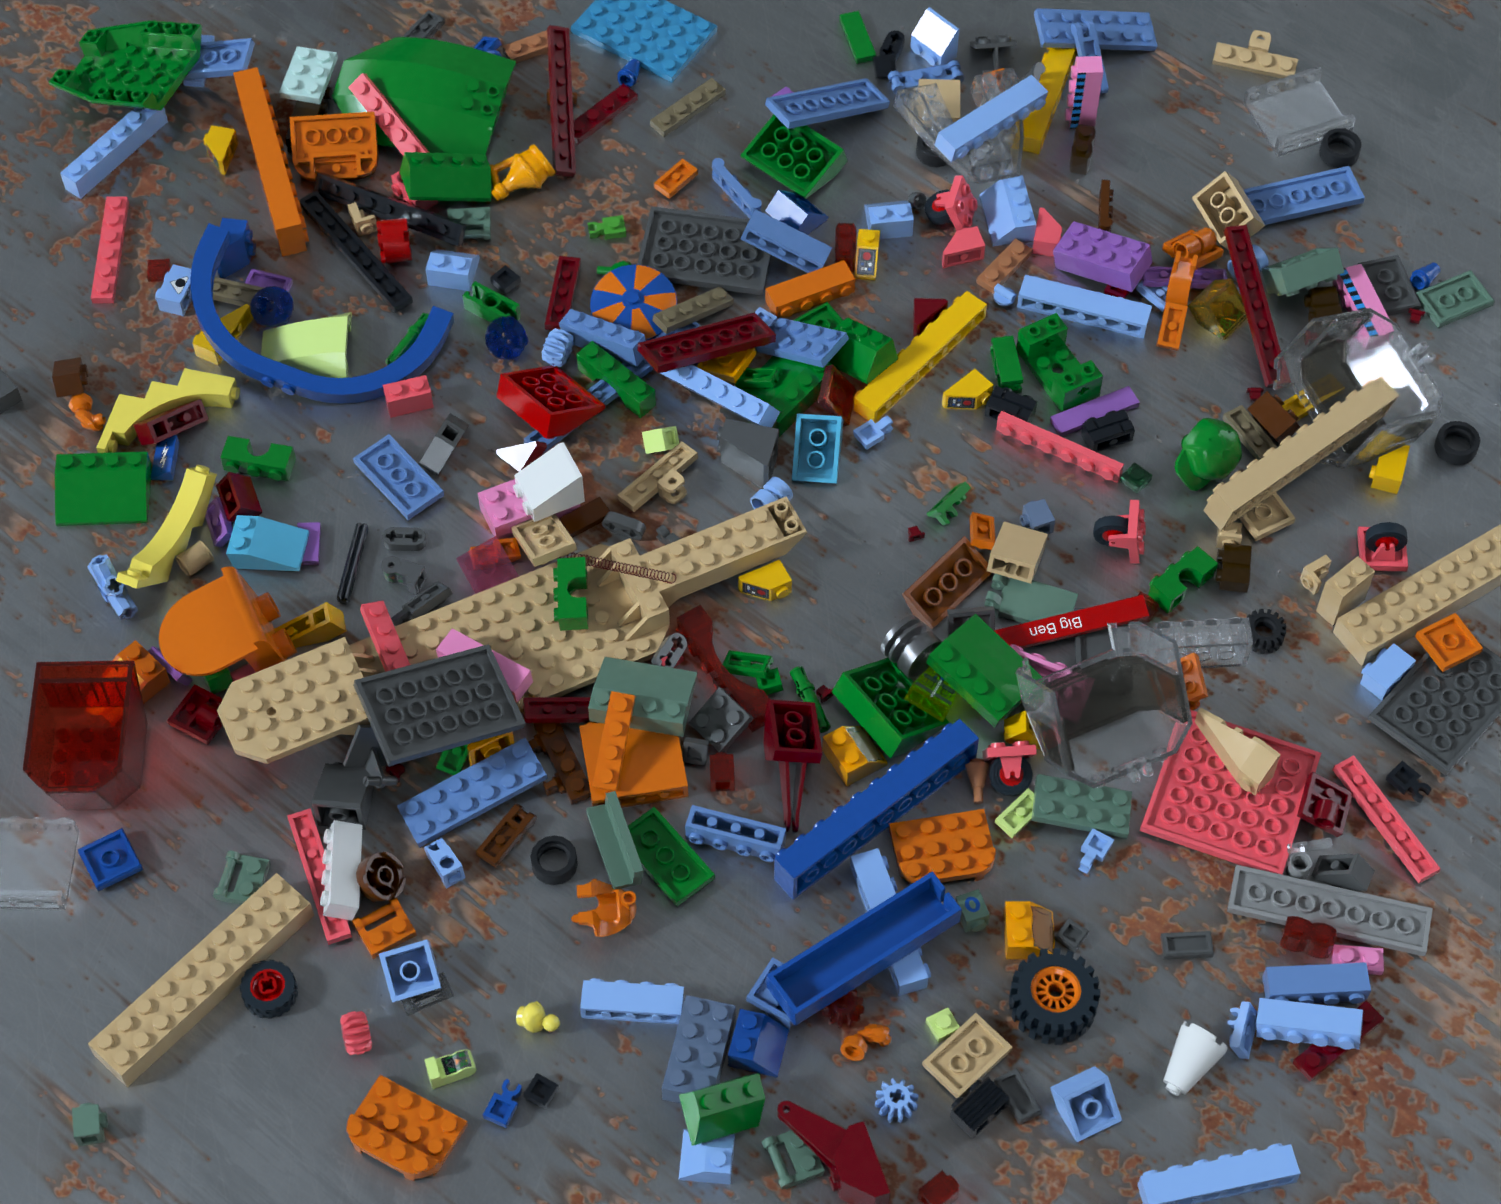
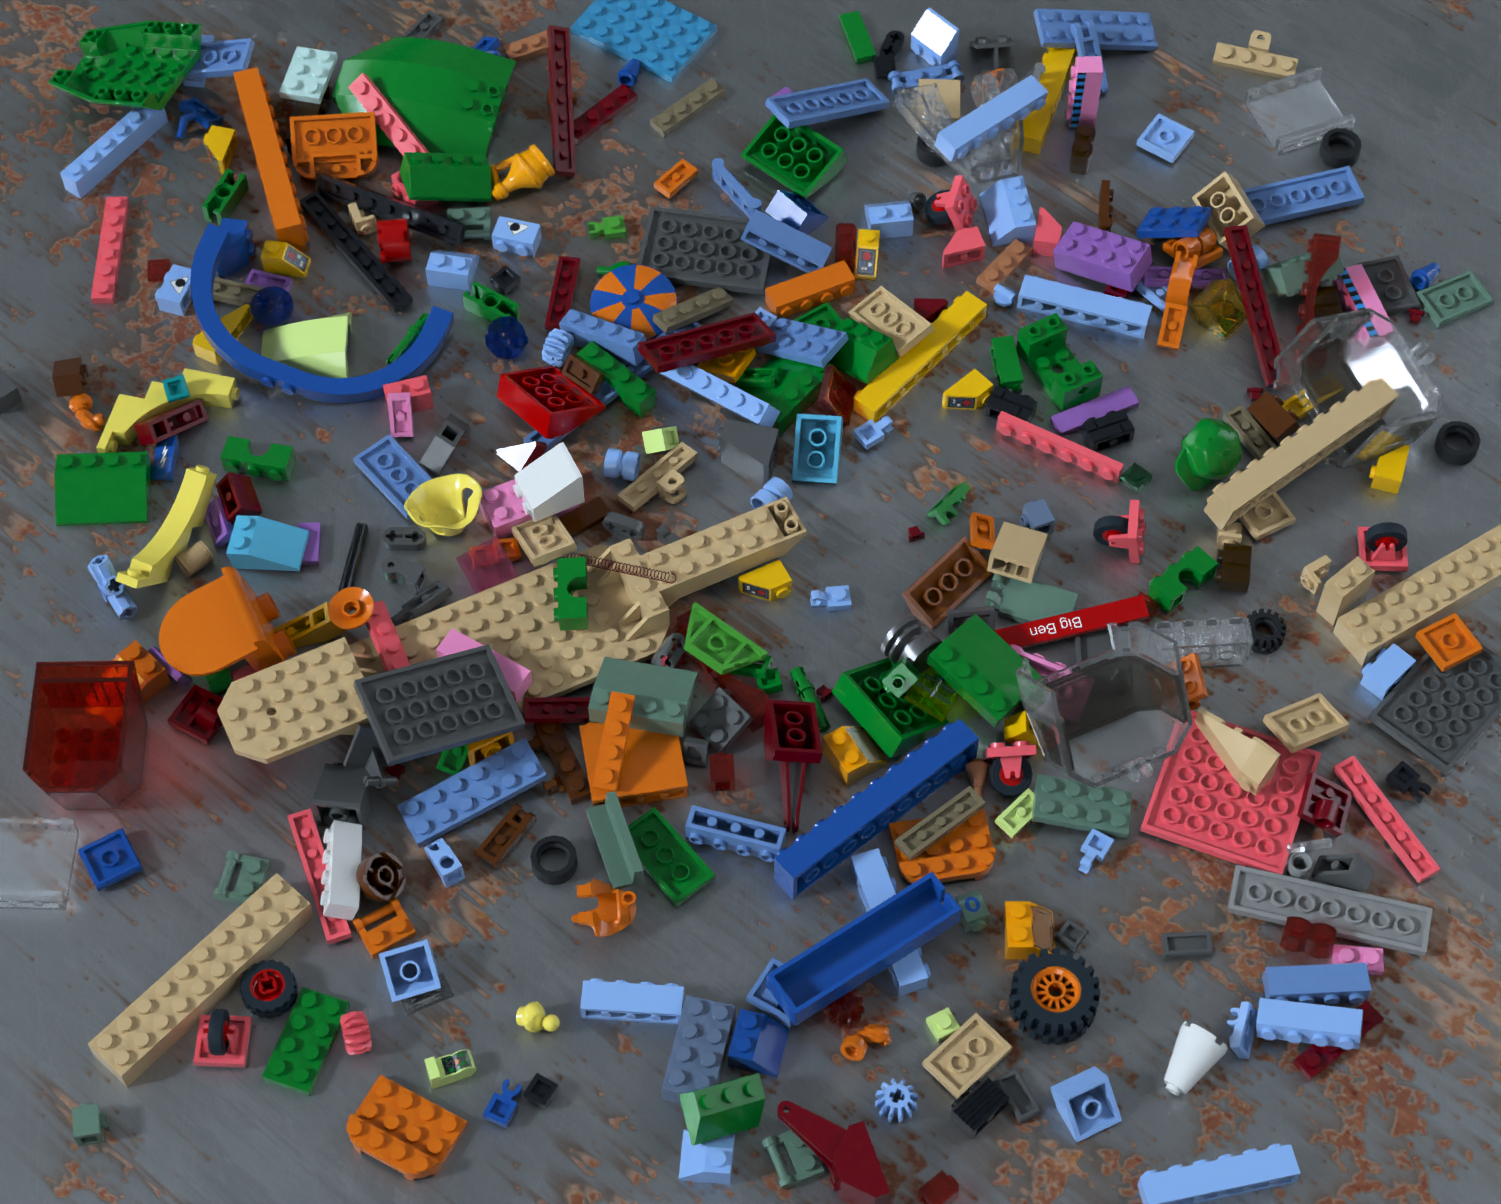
(175, 388): none -> teal tile
(197, 111): none -> blue plate
(222, 1040): none -> coral plate
(225, 196): none -> green piece
(284, 259): none -> yellow slope
(305, 1041): none -> green plate
(347, 600): none -> orange dish
(400, 414): none -> bright pink plate
(442, 505): none -> light yellow piece
(516, 236): none -> light blue brick
(583, 373): none -> reddish brown plate
(622, 464): none -> light blue wheel
(719, 643): none -> bright green wing
(835, 598): none -> light blue plate
(892, 318): none -> tan plate
(900, 678): none -> green brick
(940, 823): none -> dark tan plate
(1165, 138): none -> light blue plate
(1174, 222): none -> blue plate
(1306, 723): none -> tan plate
(1323, 254): none -> clear red arch

